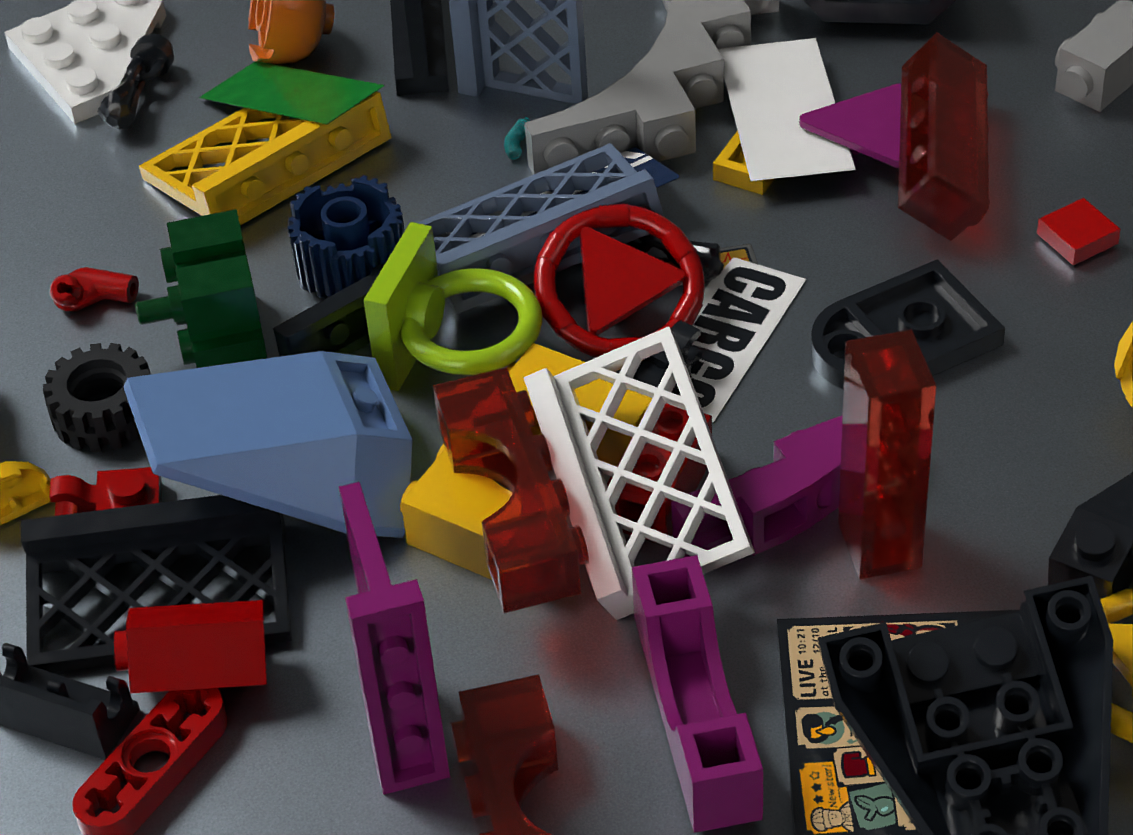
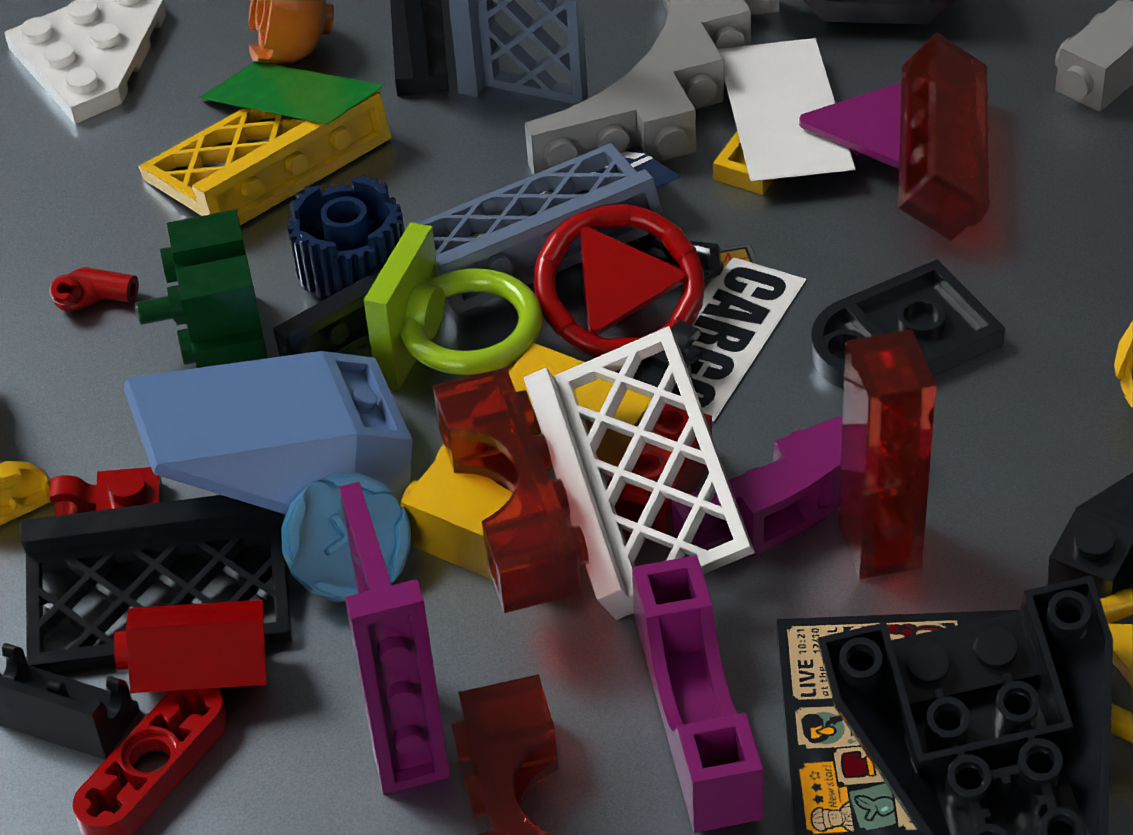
(84, 377): black tyre -> none
(151, 58): black piece -> none
(317, 537): none -> dark azure tile
(514, 139): teal leg -> none
(1078, 231): red tile -> none

